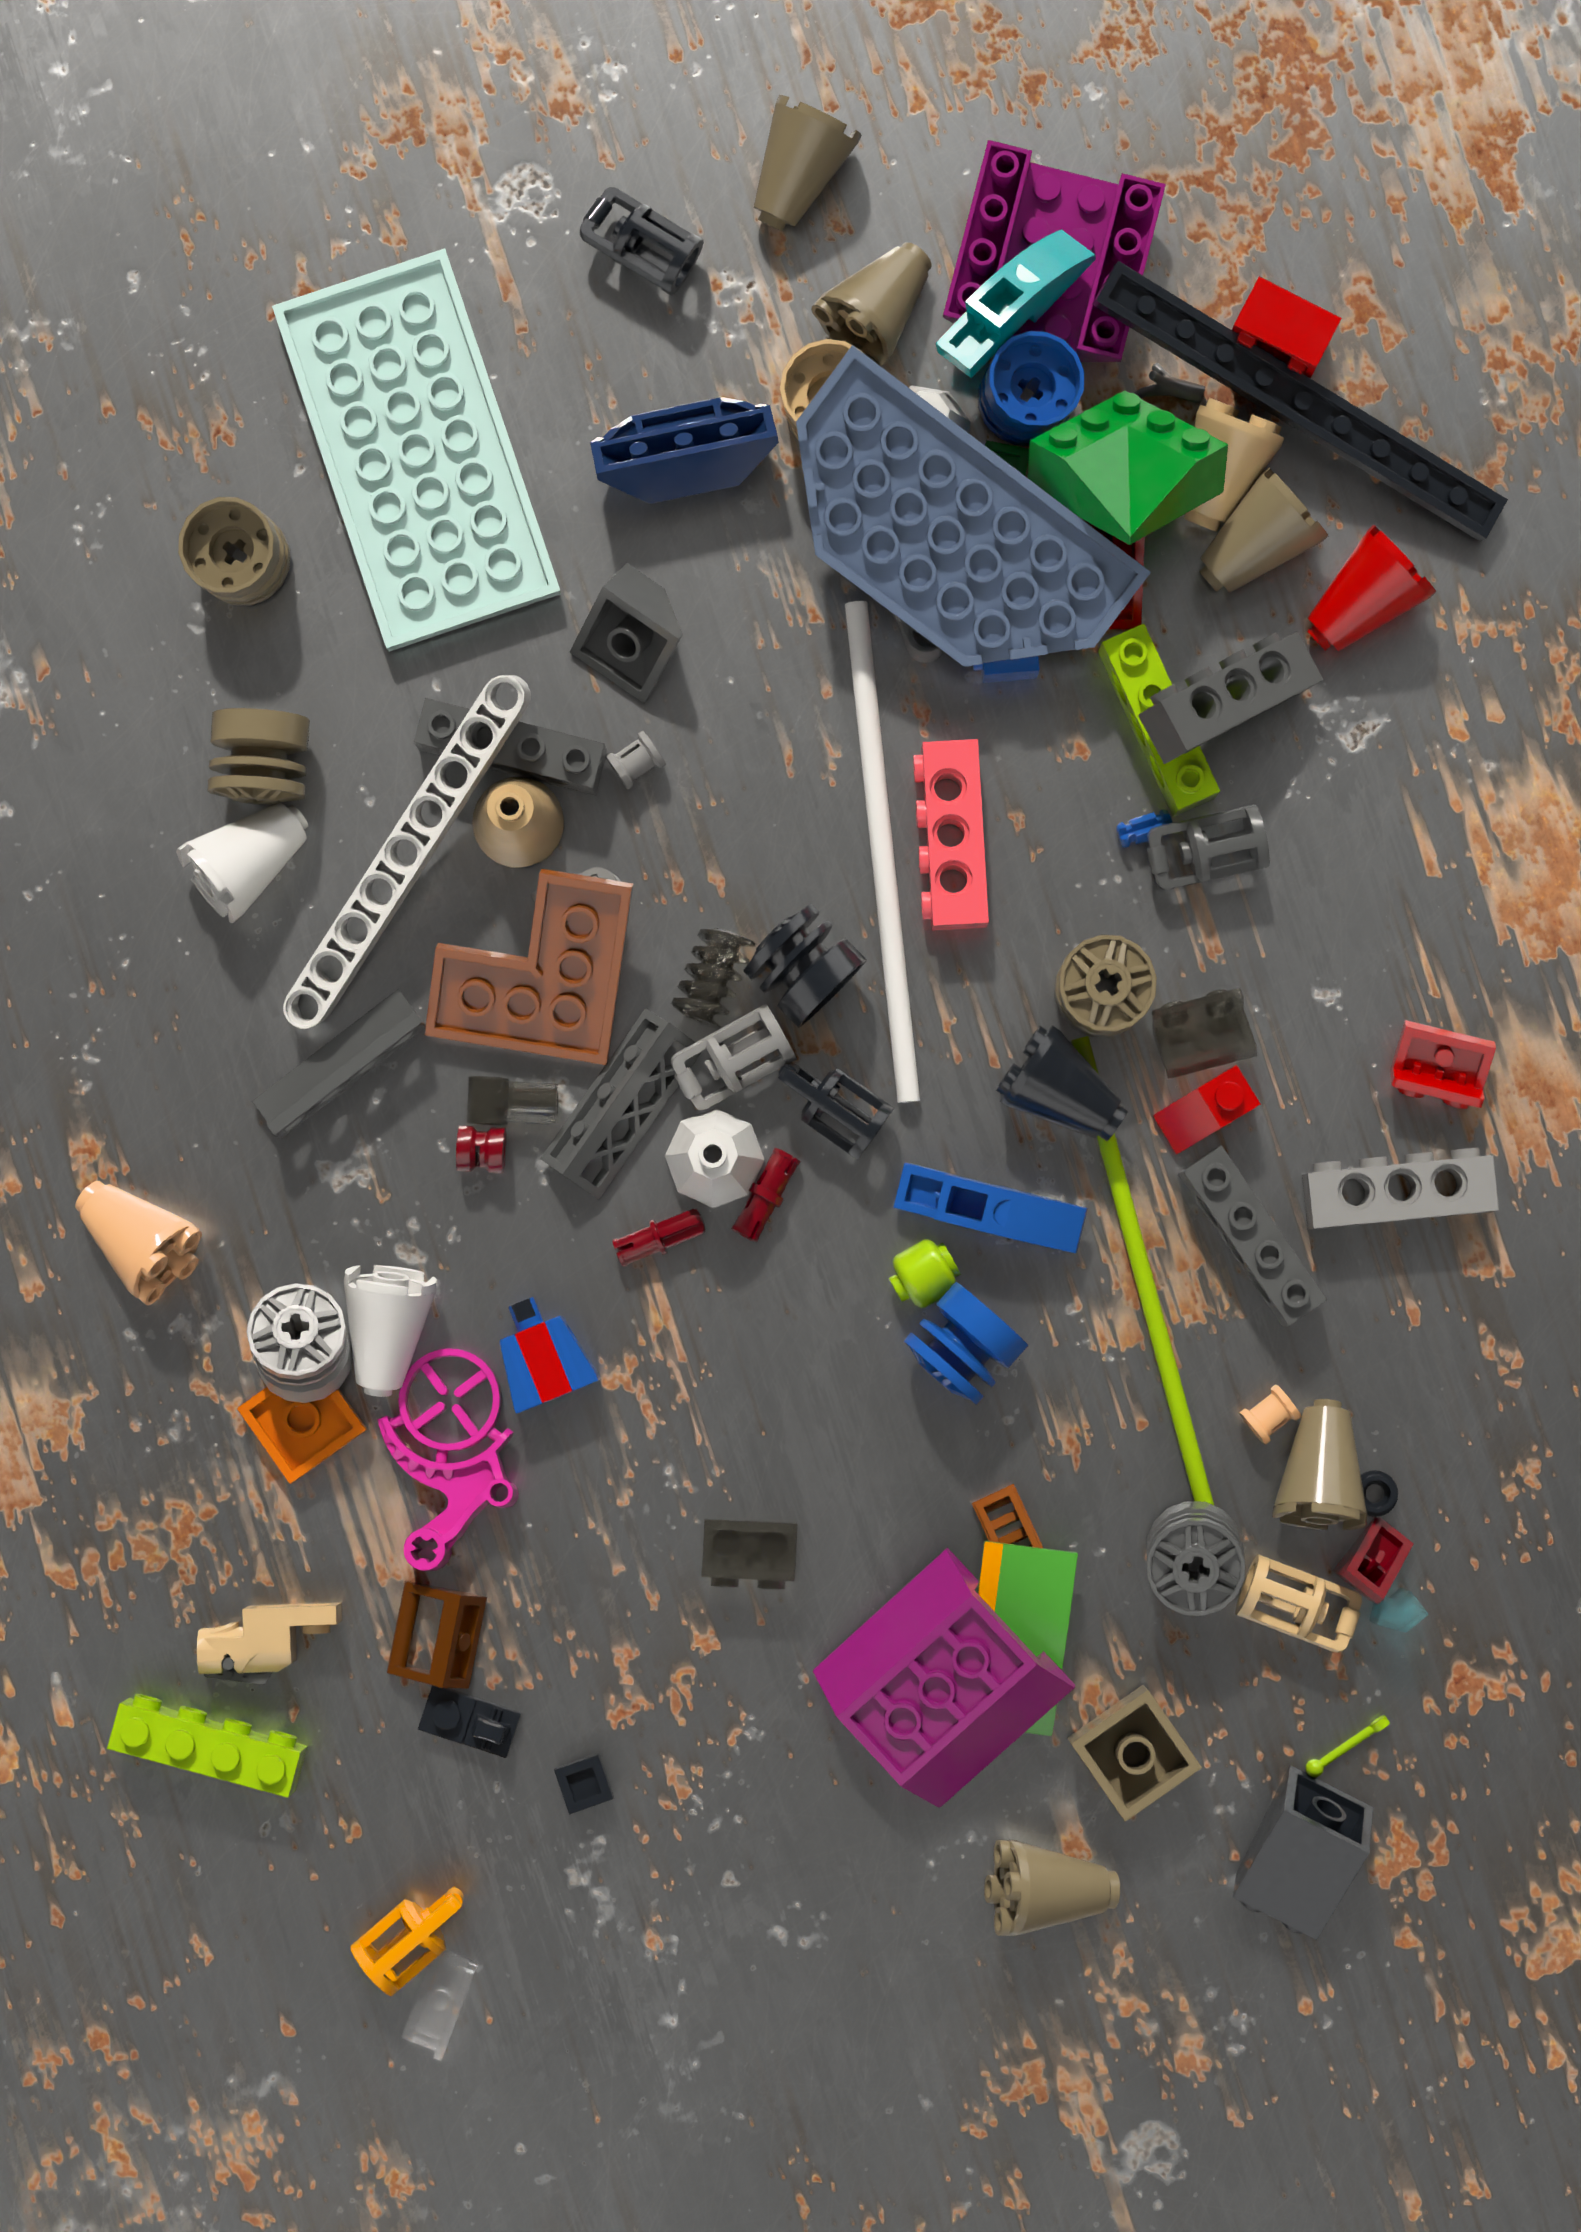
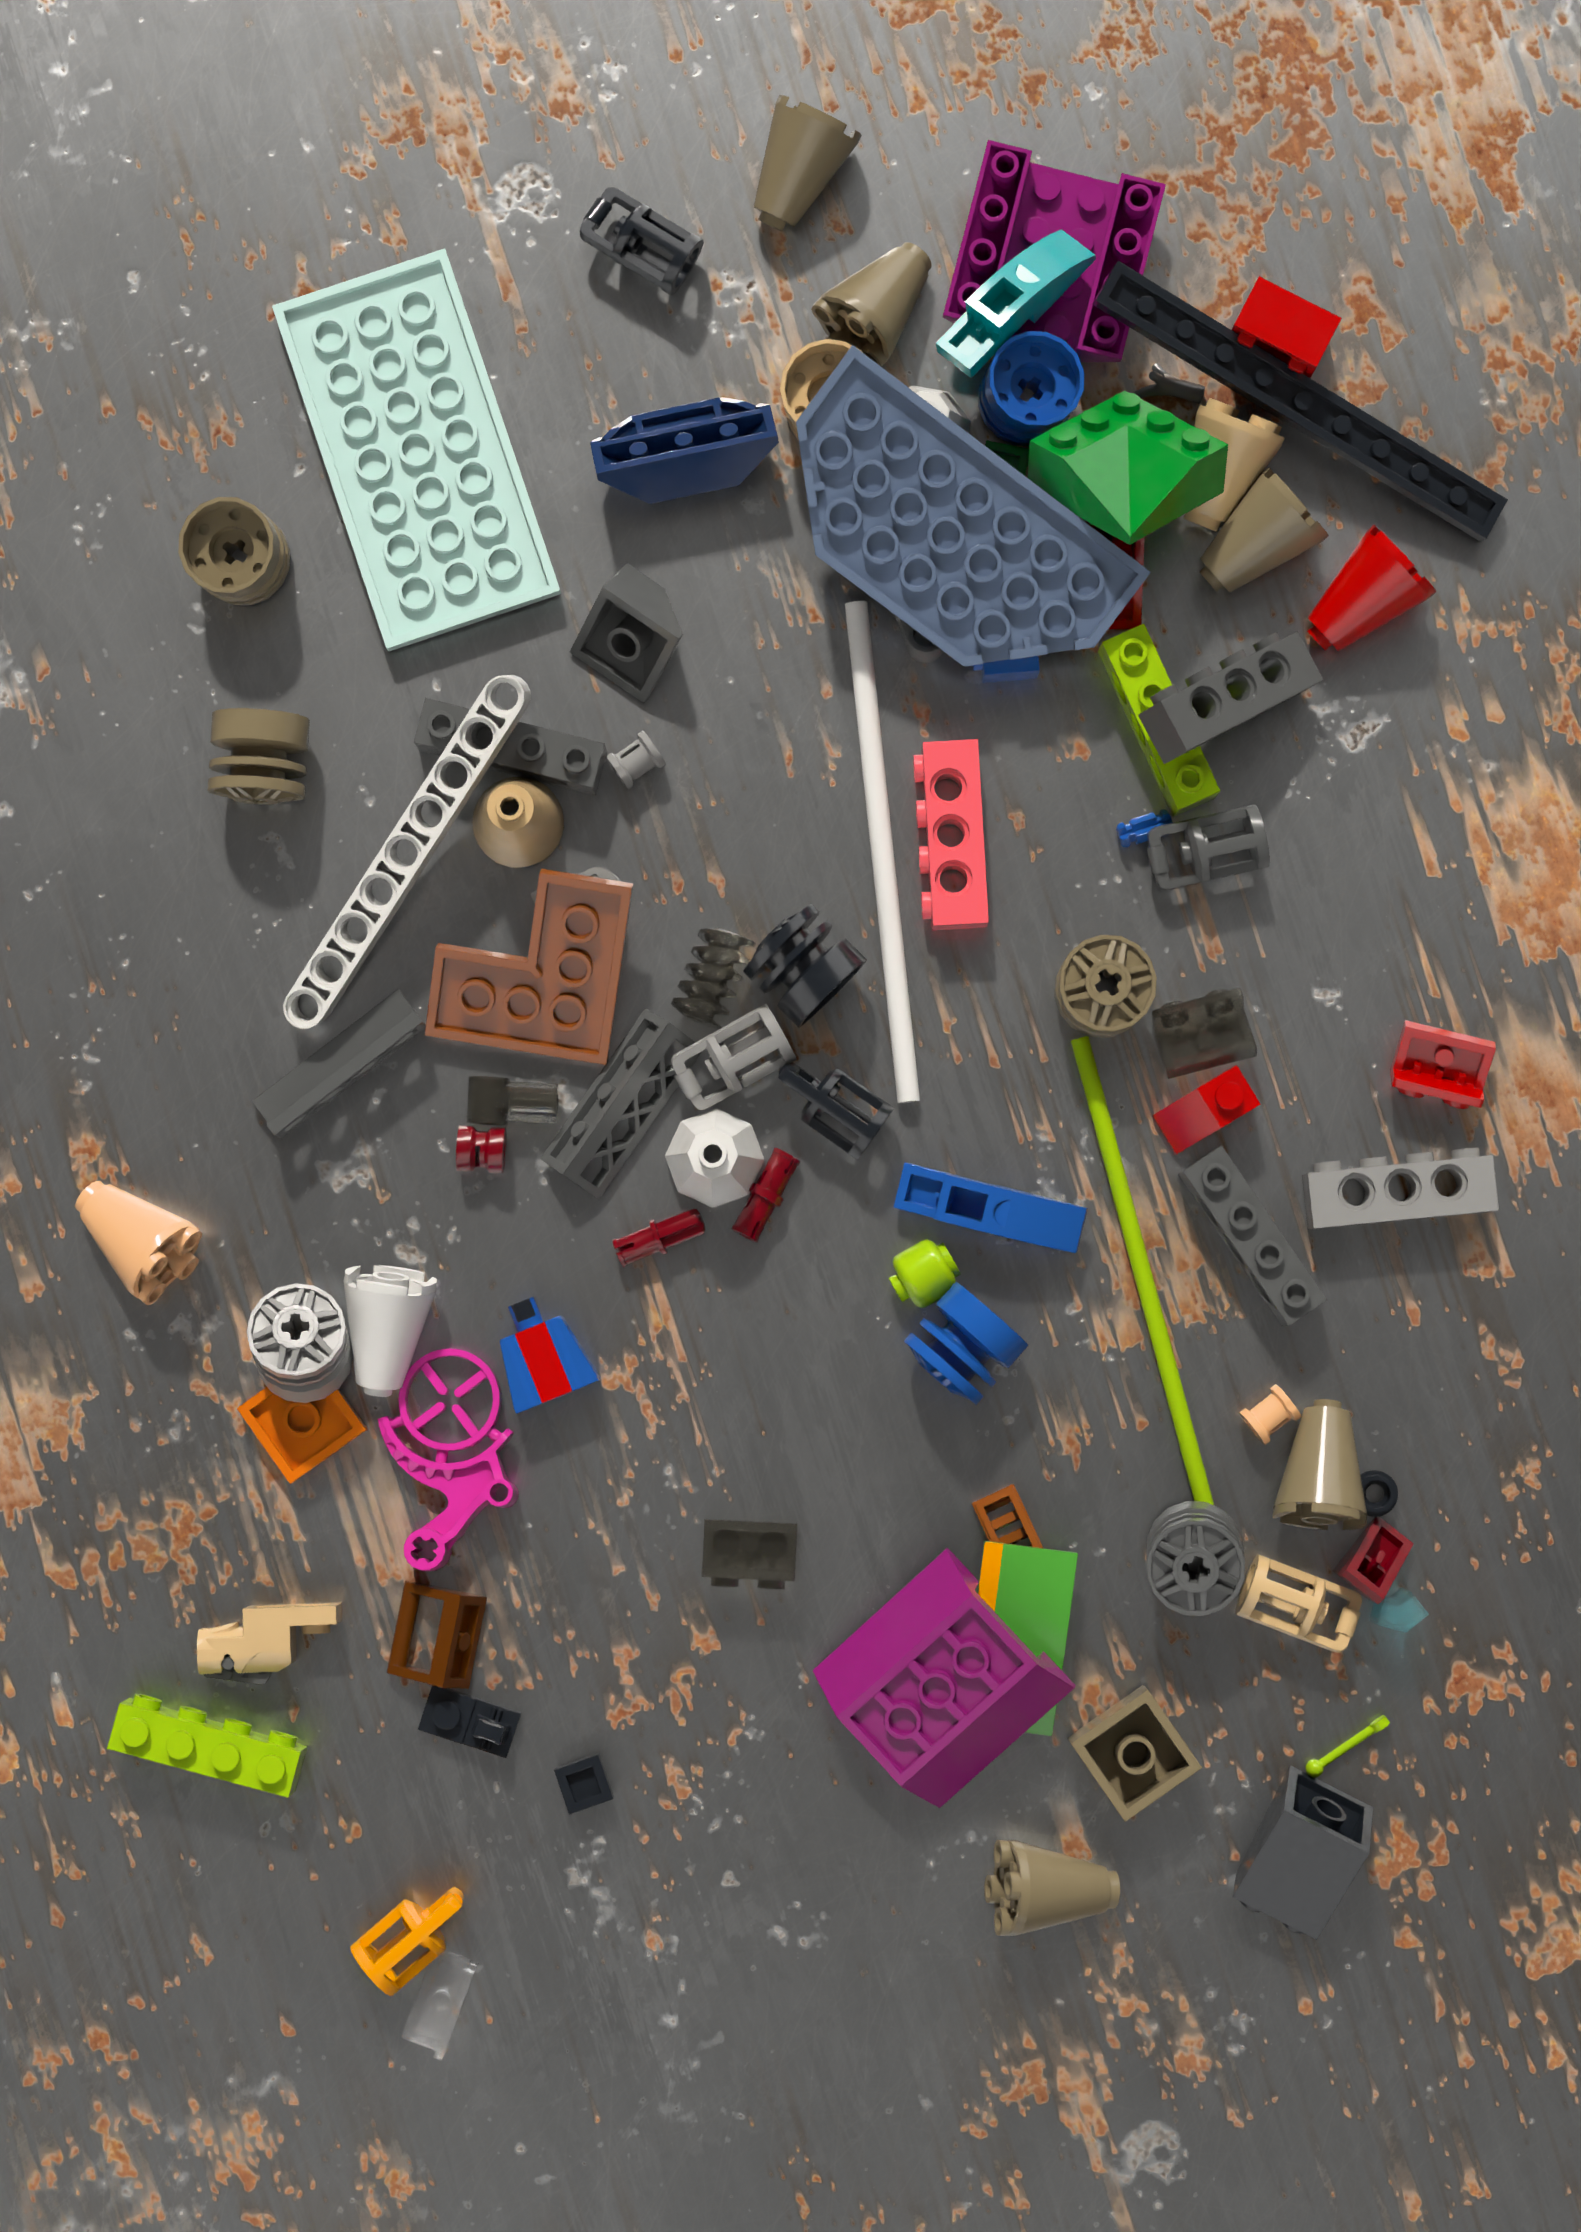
(243, 857): white cone -> none
(1061, 1087): black cone -> none

